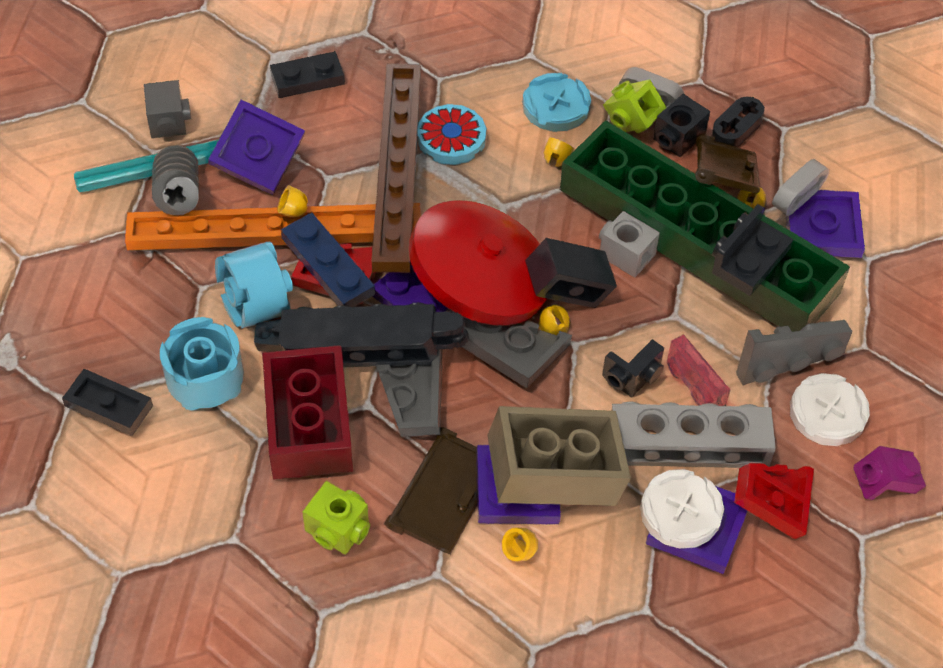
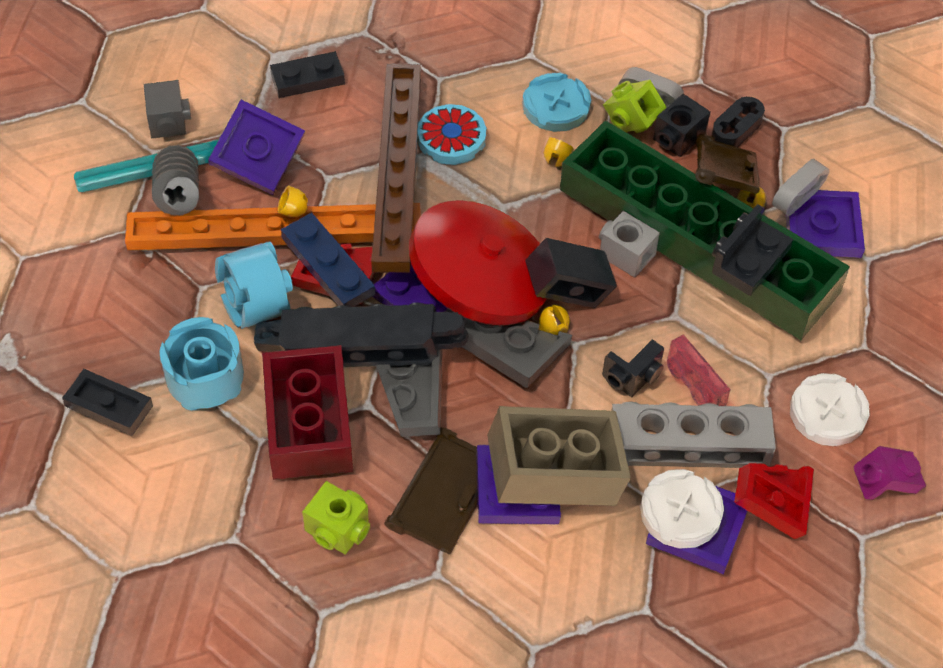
(515, 548): yellow hinge -> none
(787, 350): dark grey wing -> none

